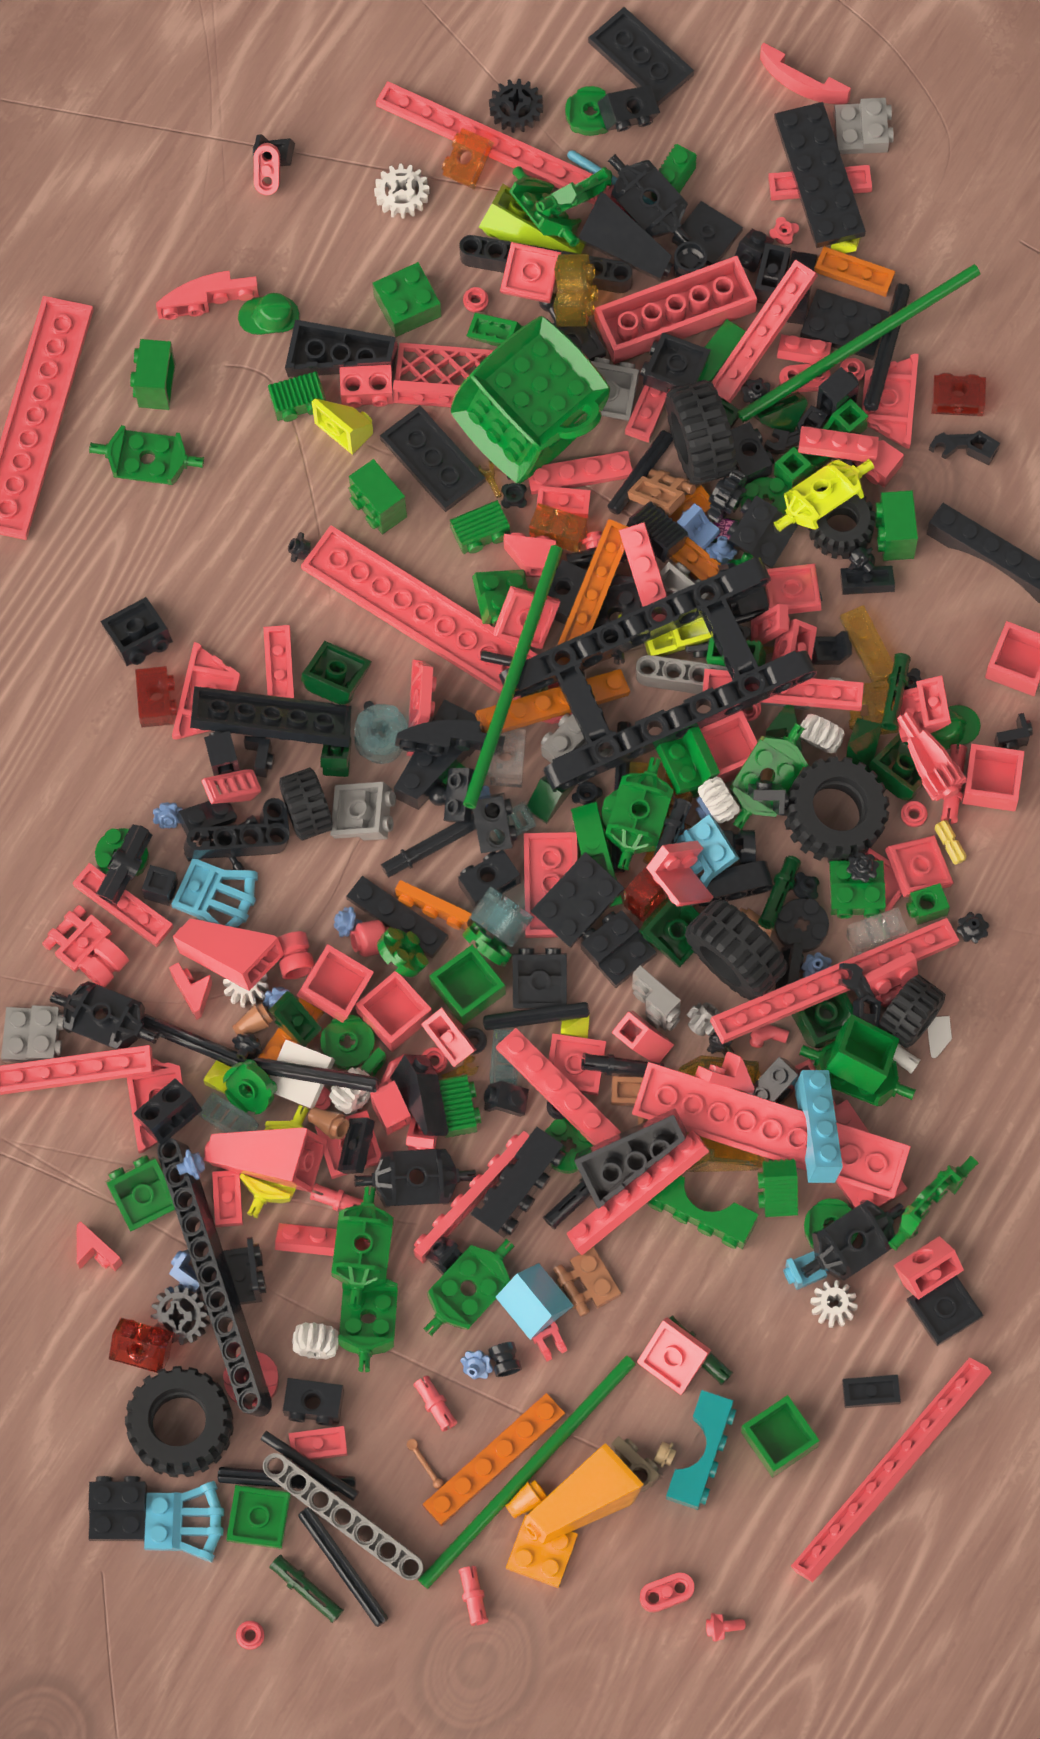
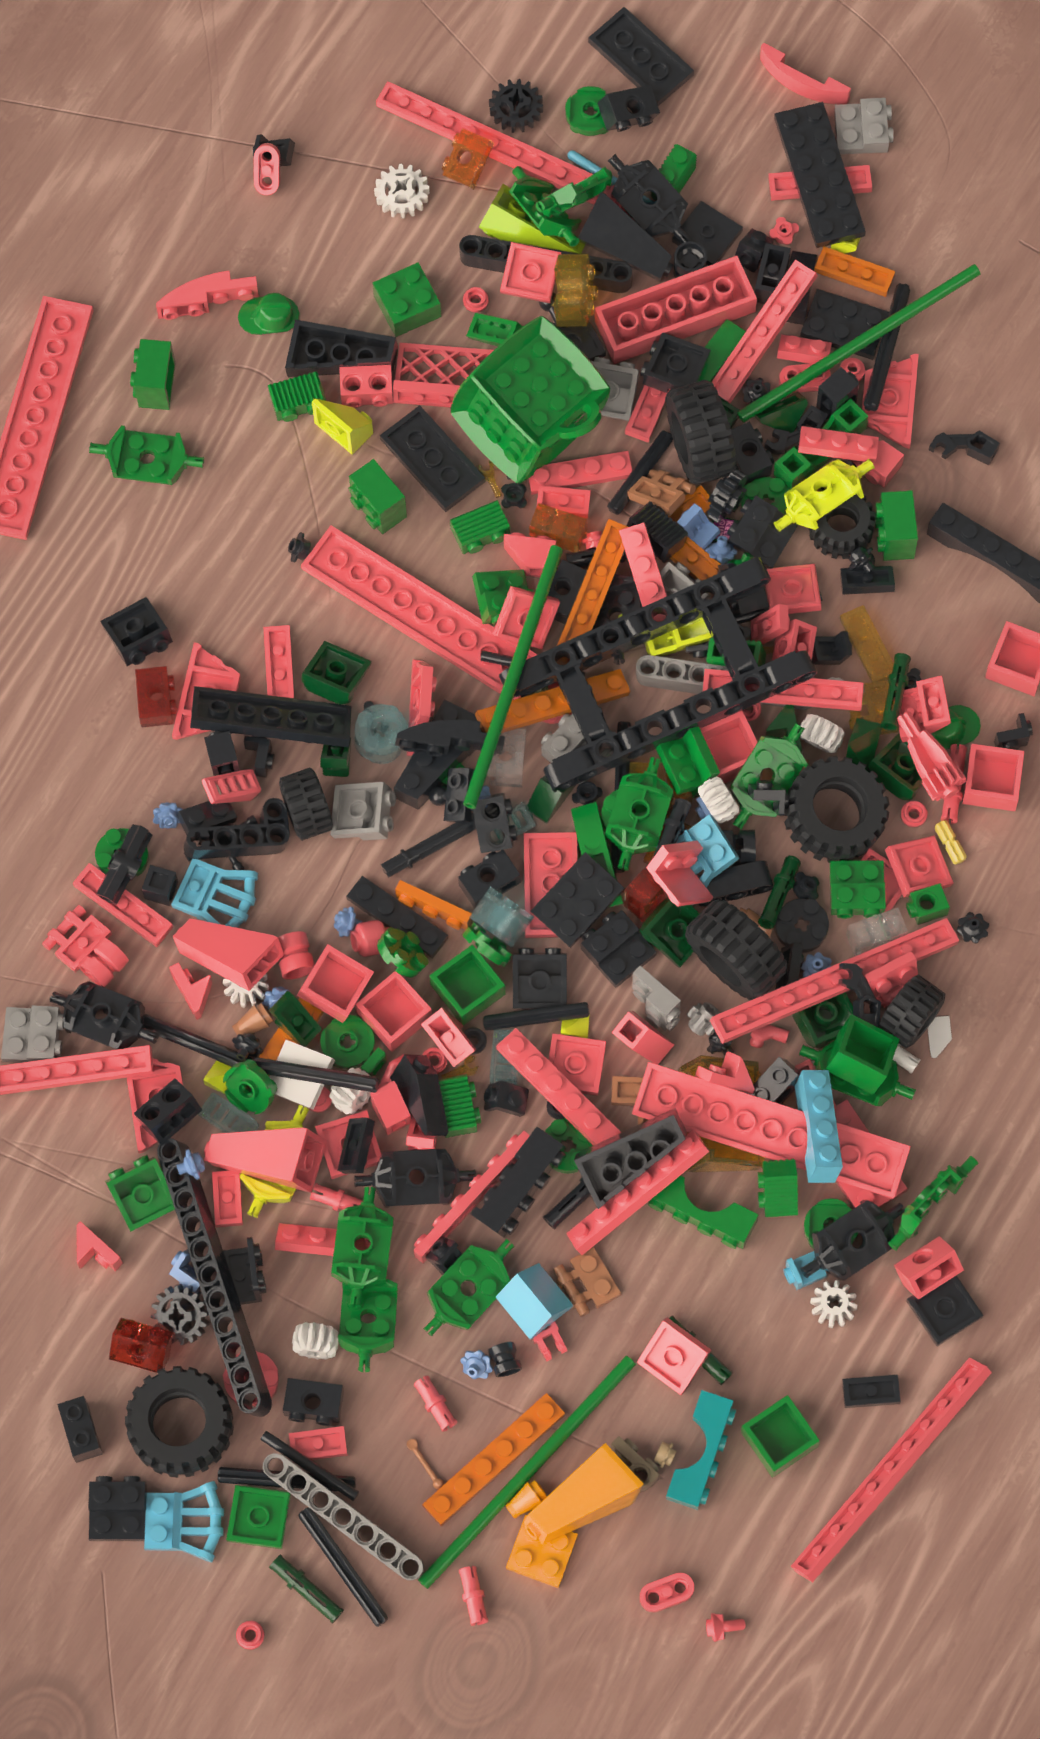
(80, 1429): none -> black brick
(330, 1123): nougat cone -> none
(613, 1065): black pin -> none
(862, 867): black plant -> none
(948, 403): clear red brick -> none

